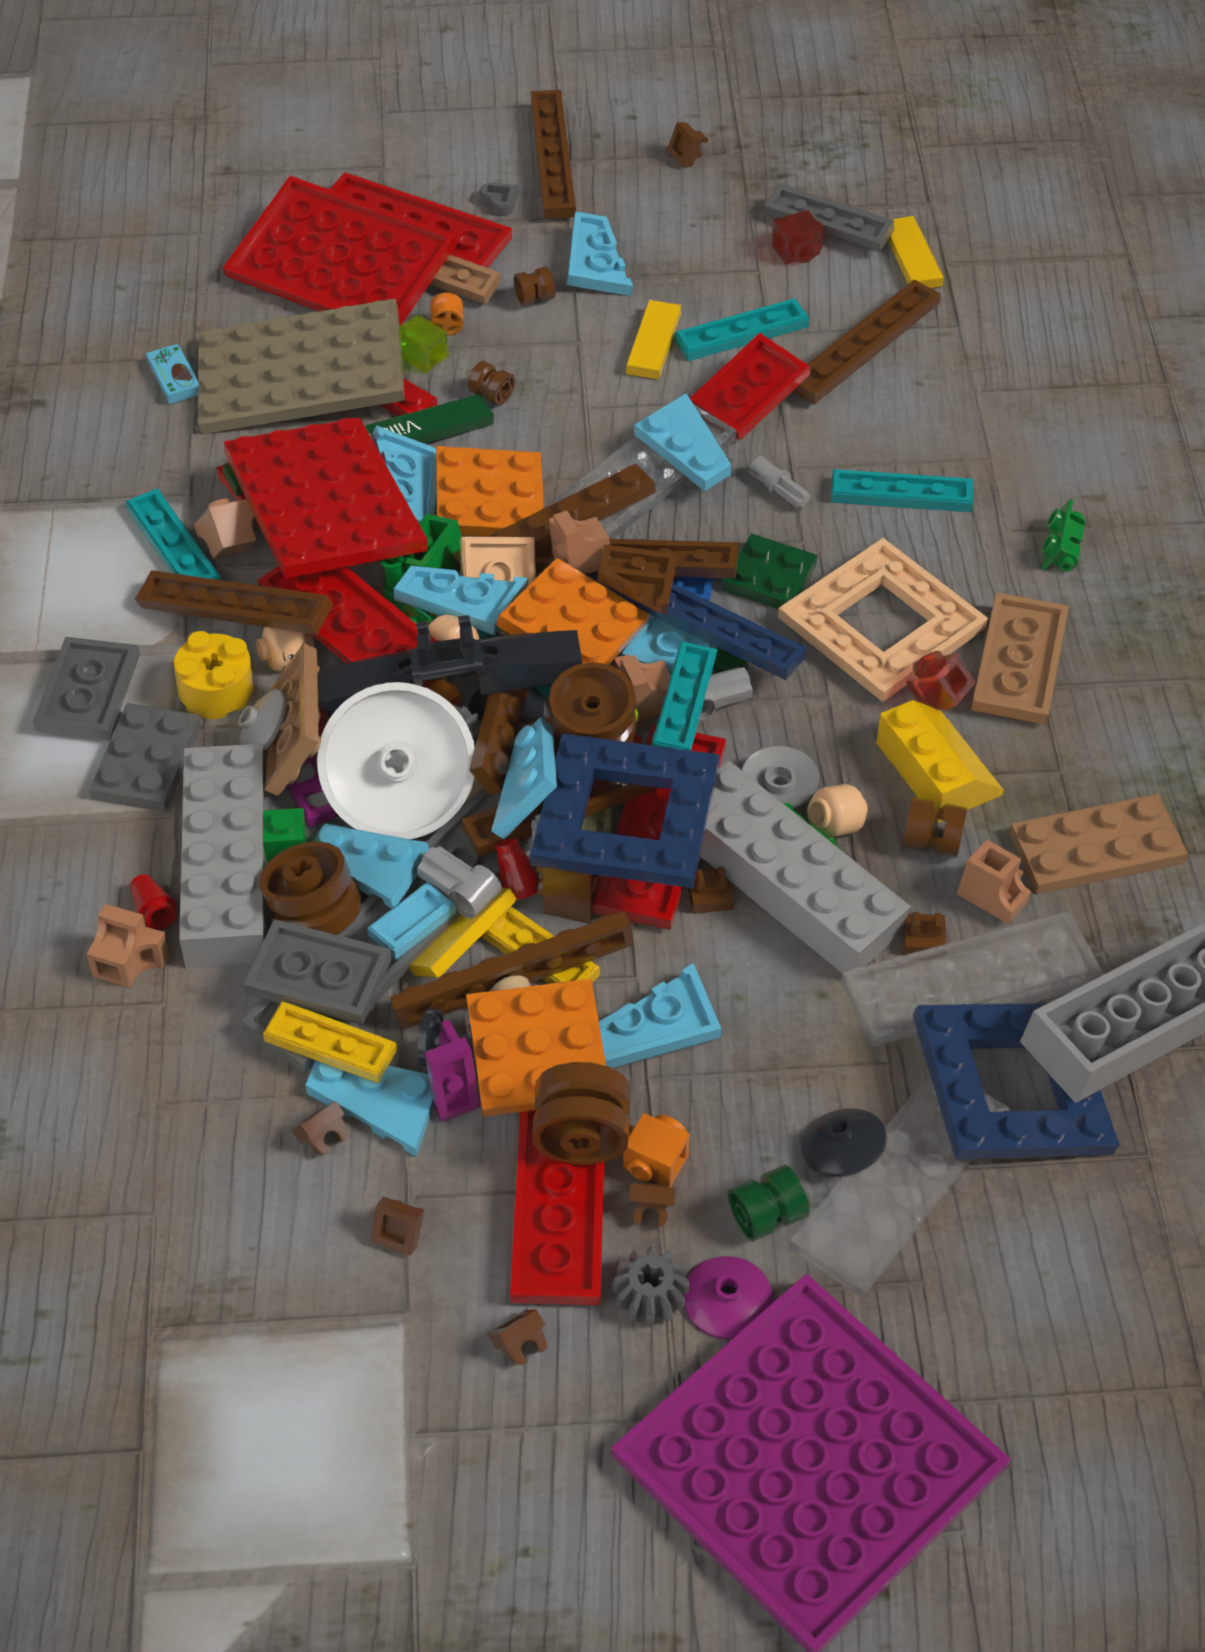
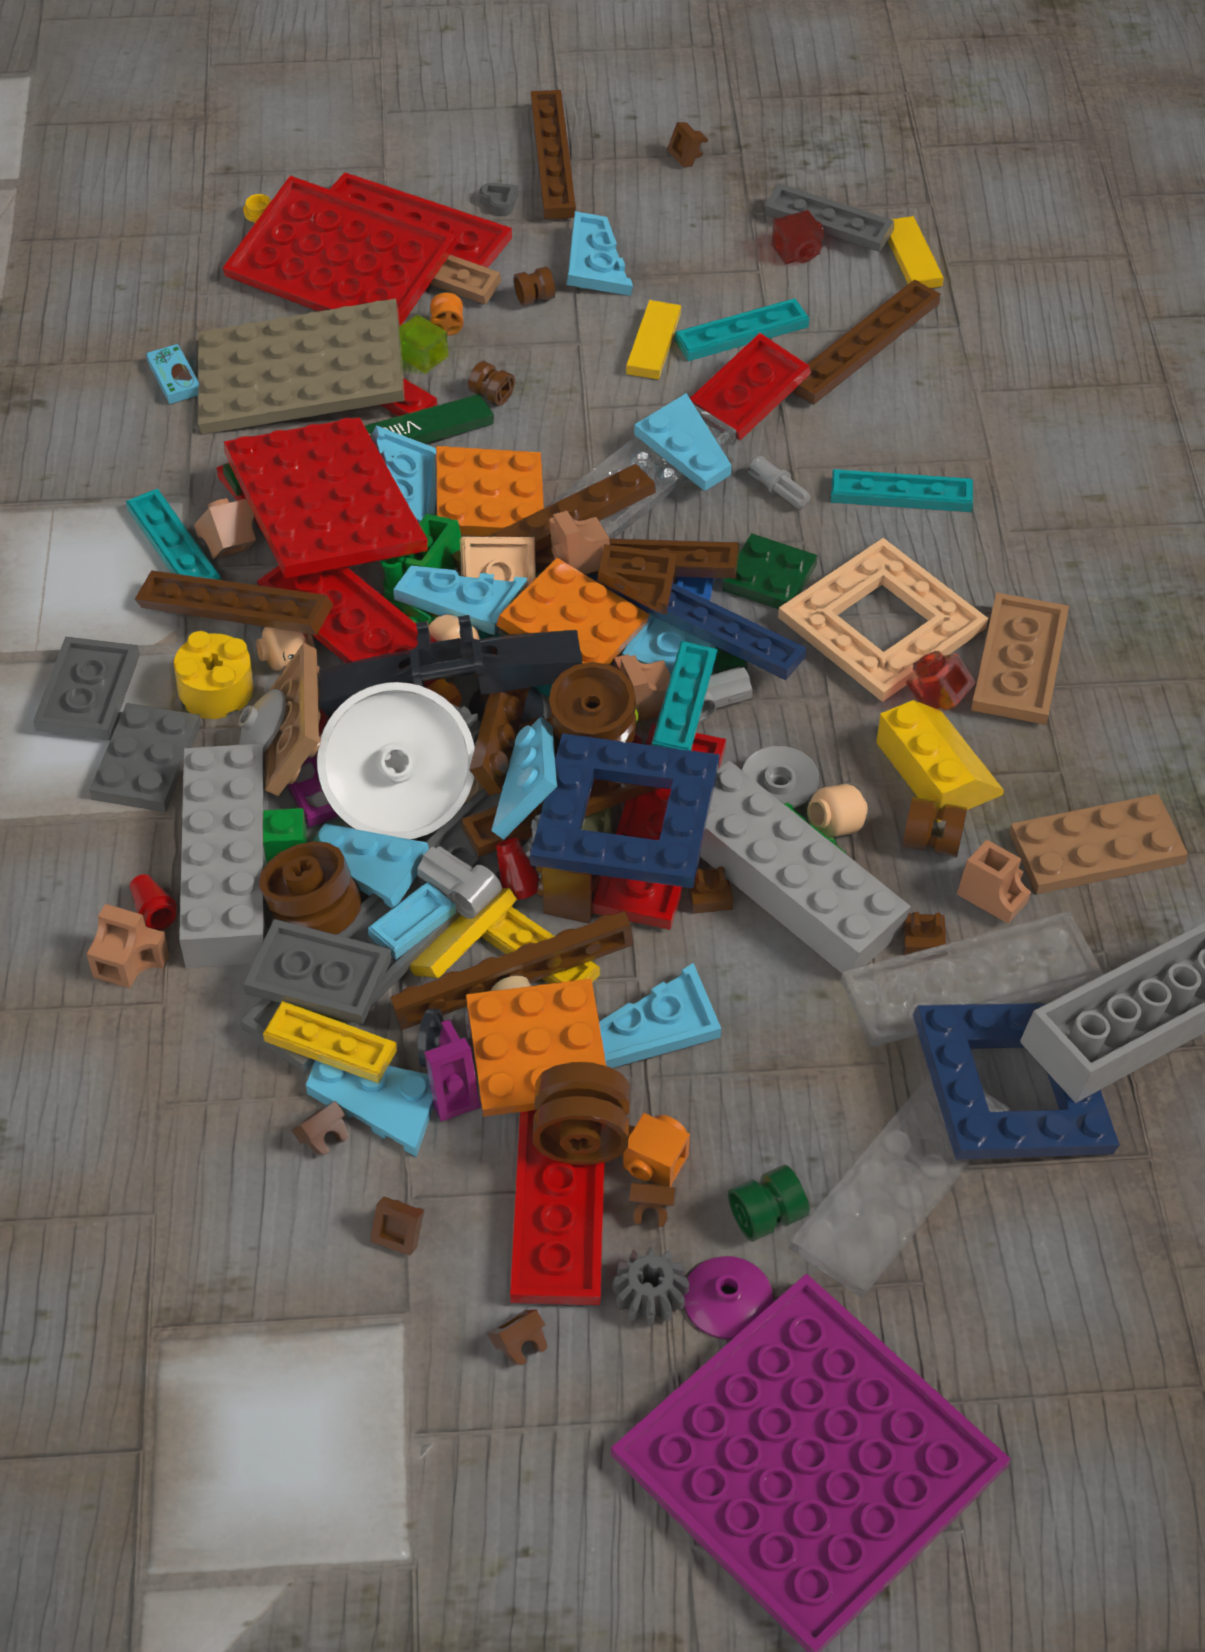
(255, 206): none -> yellow plate
(844, 1142): black dish -> none
(1064, 537): green hinge -> none

